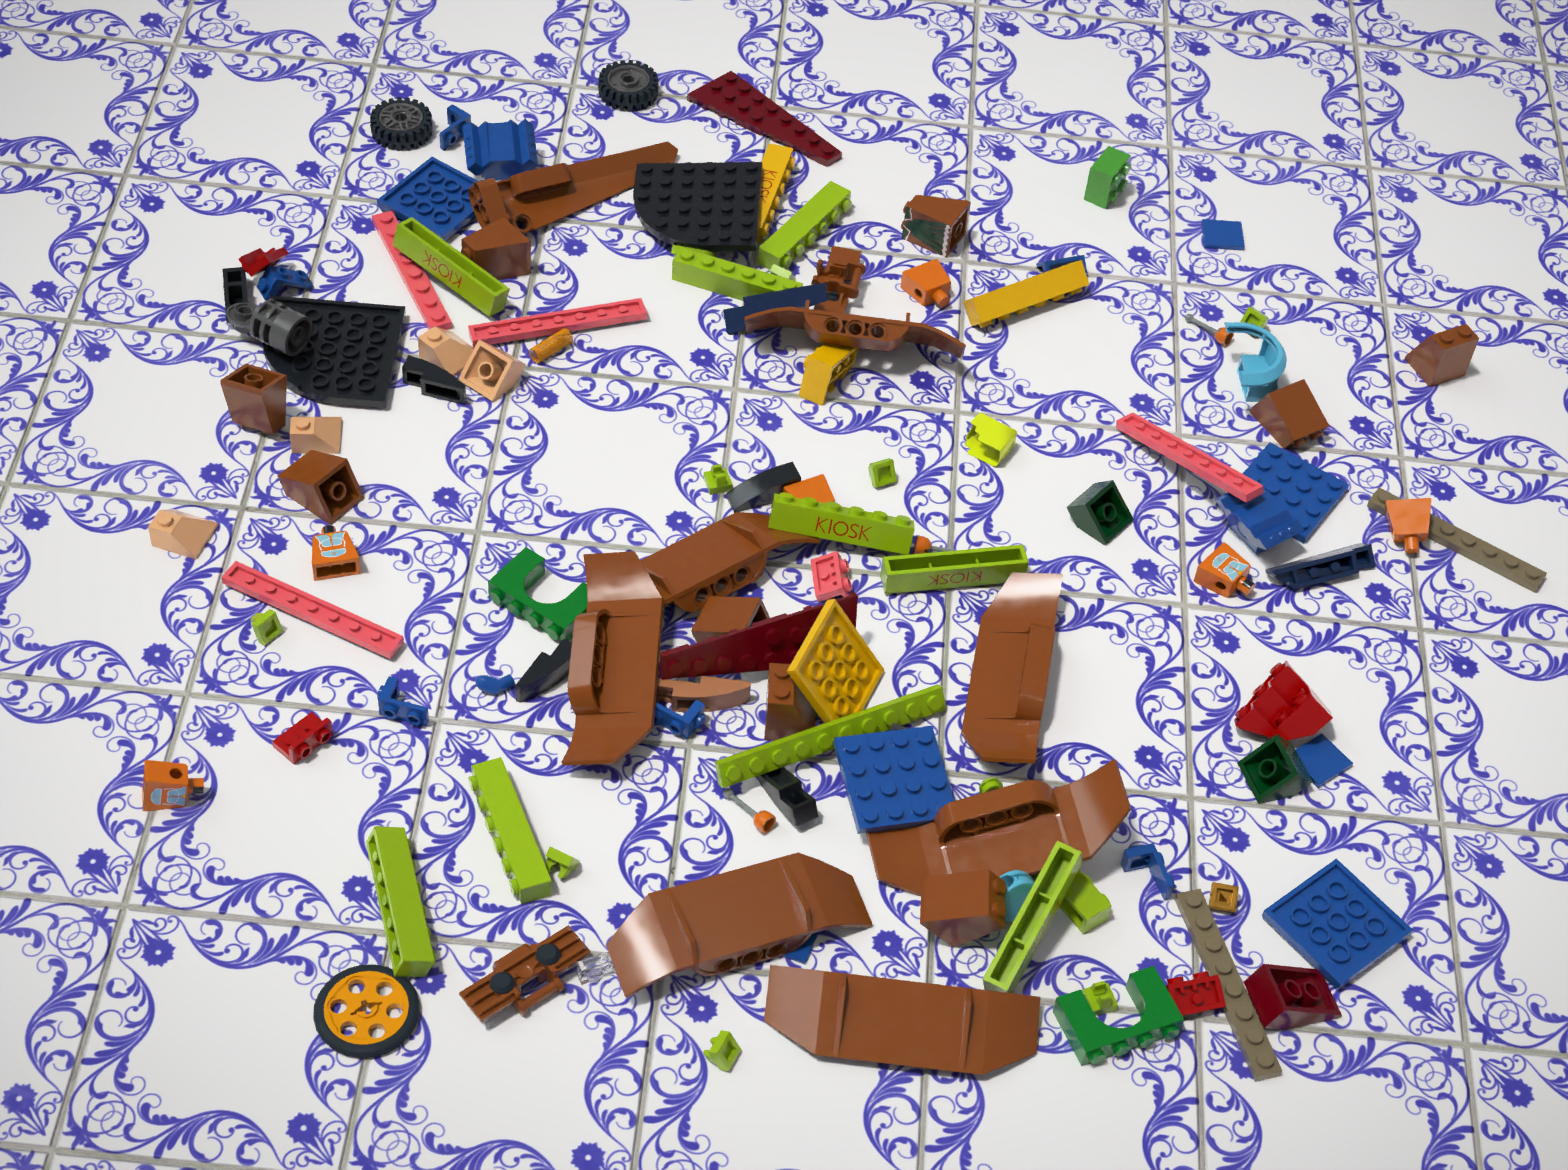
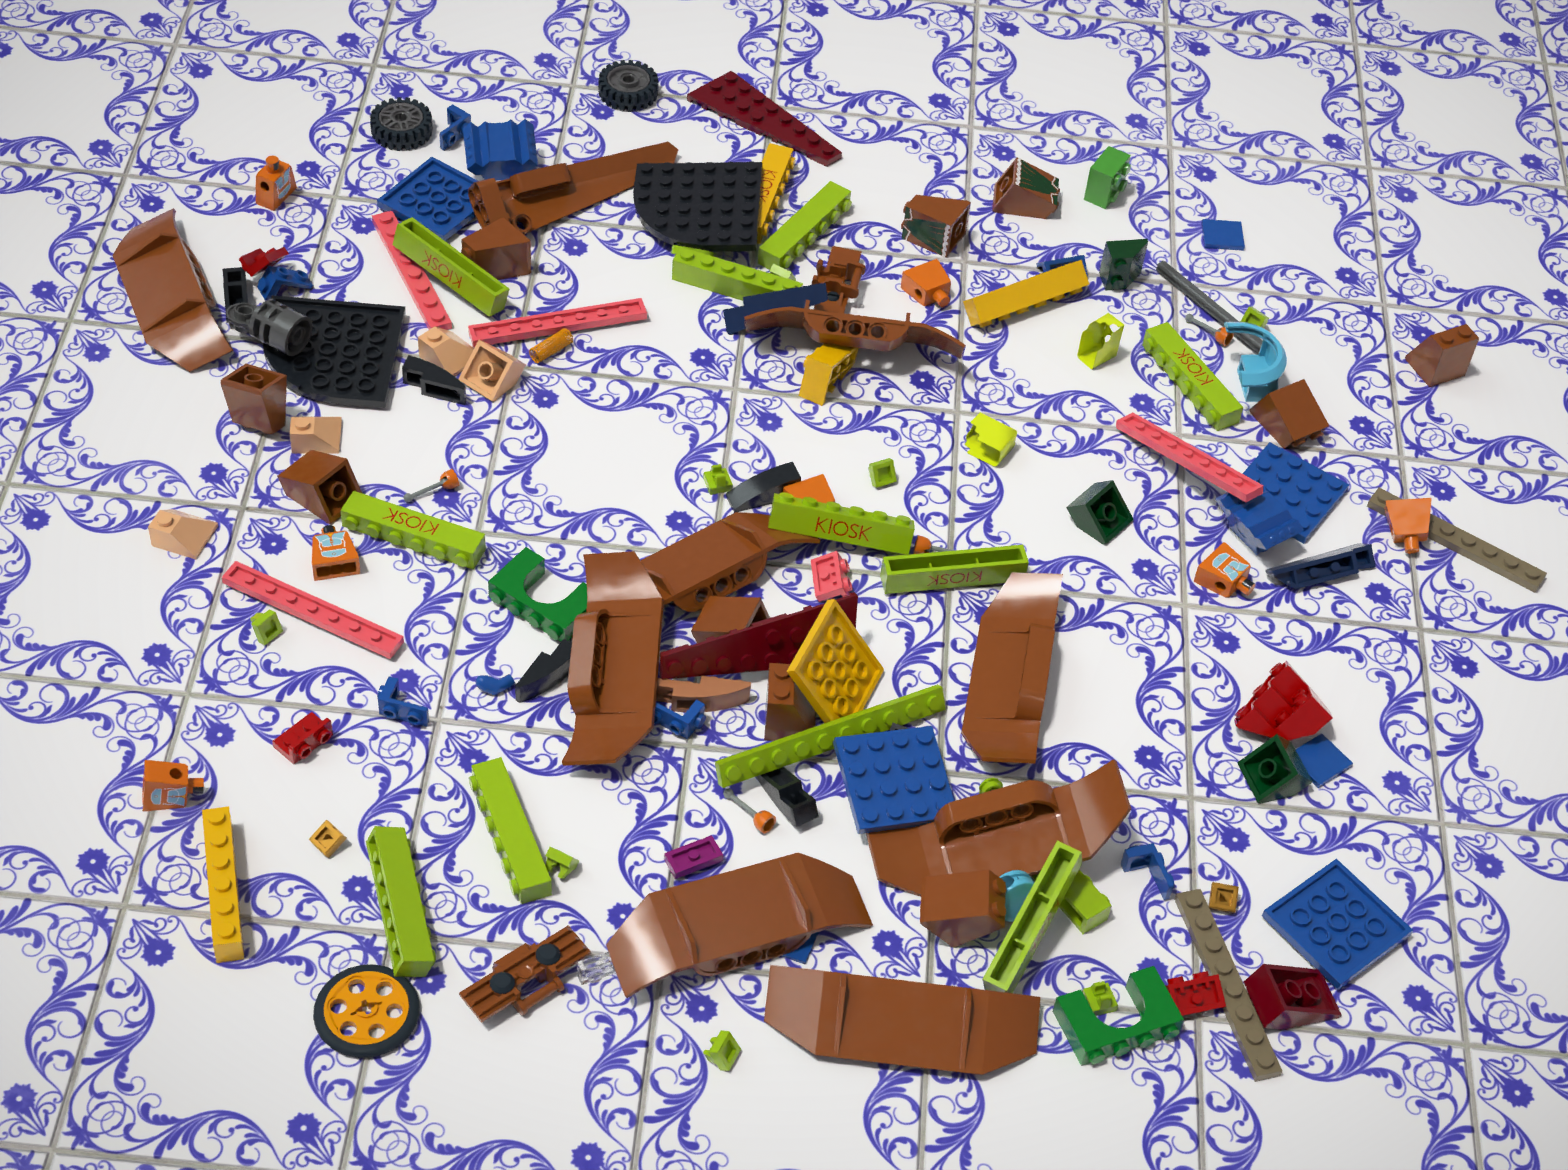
(170, 293): none -> dark orange piece
(222, 885): none -> yellow brick
(274, 183): none -> orange torso
(327, 838): none -> tile
(413, 530): none -> lime brick
(448, 480): none -> hinge
(693, 857): none -> magenta plate
(1026, 191): none -> dark orange slope
(1093, 348): none -> neon yellow piece
(1122, 263): none -> dark green slope
(1192, 376): none -> lime brick
(1205, 302): none -> dark grey axle

